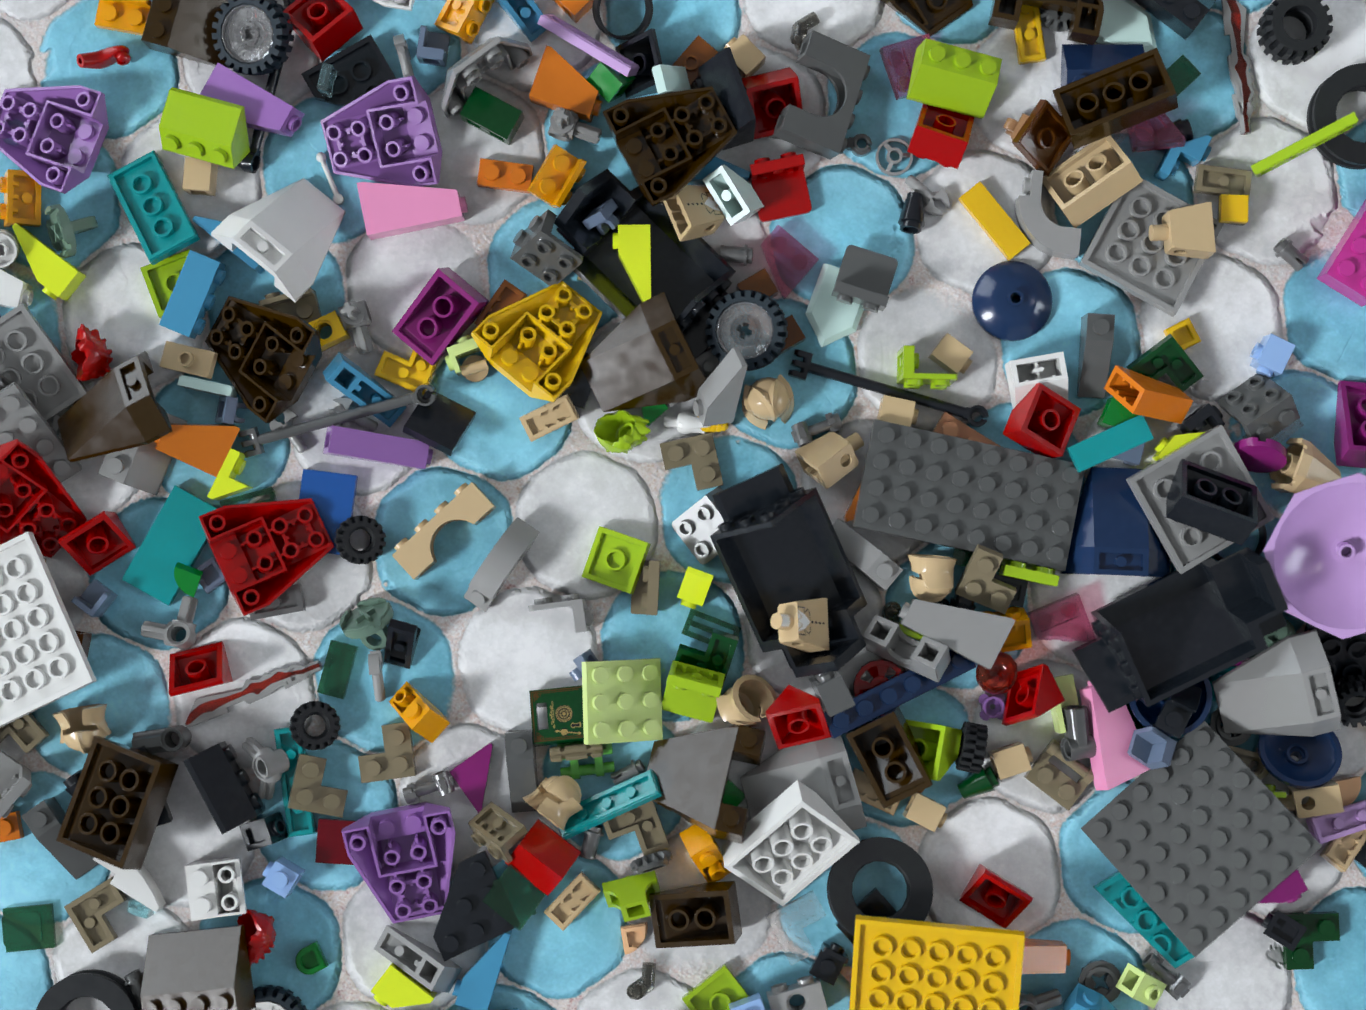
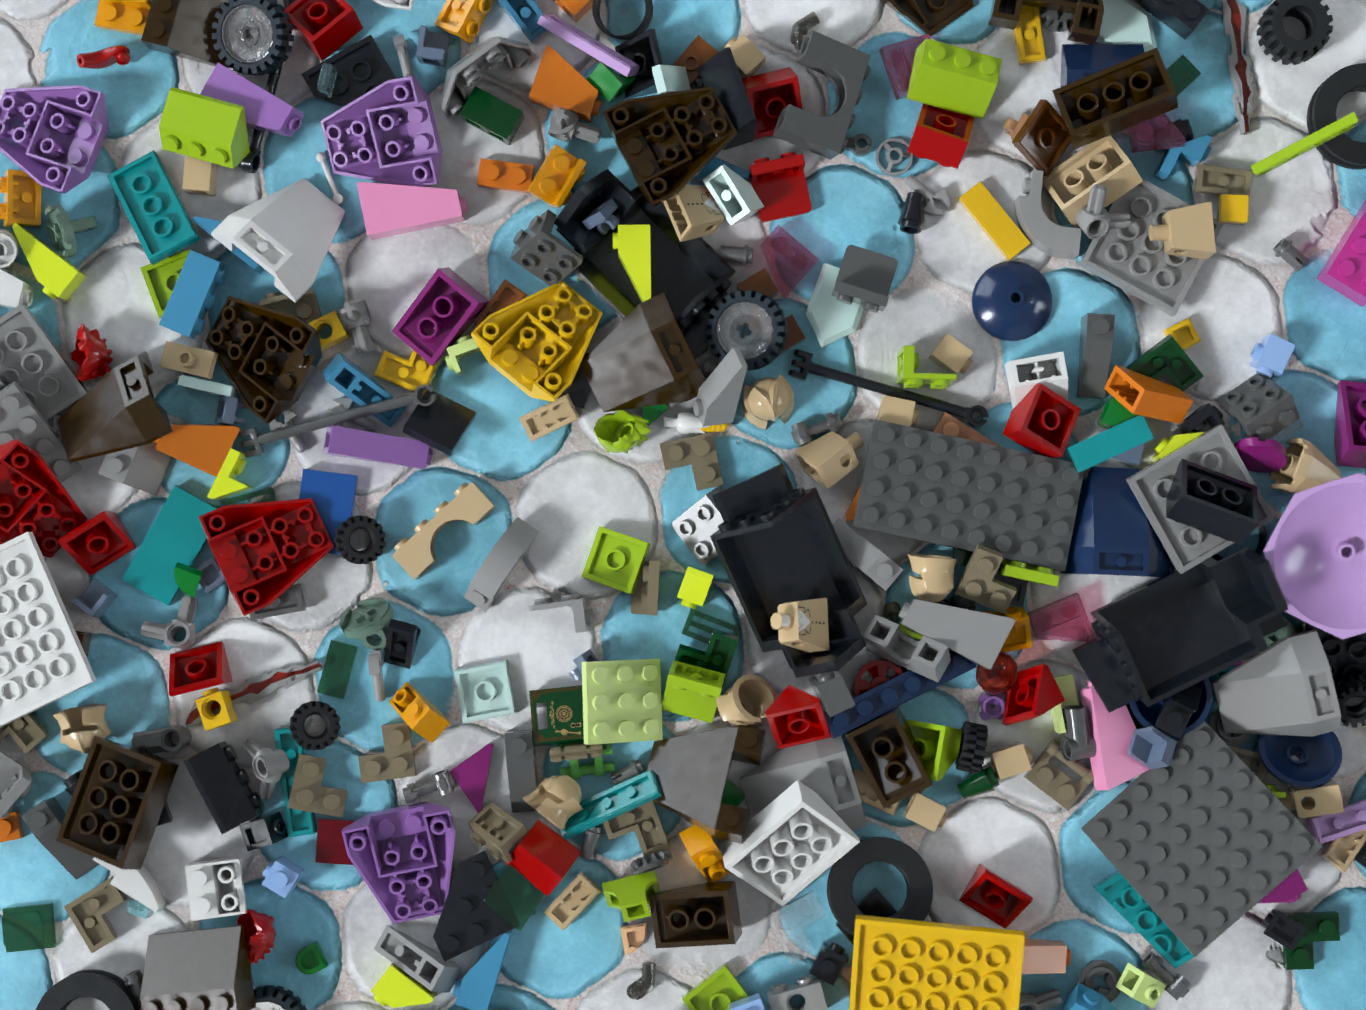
(209, 719): none -> yellow brick
(475, 368): tan plate -> none
(485, 691): none -> light aqua tile
(1095, 219): none -> light grey axle
(1349, 789): light nougat tile -> none

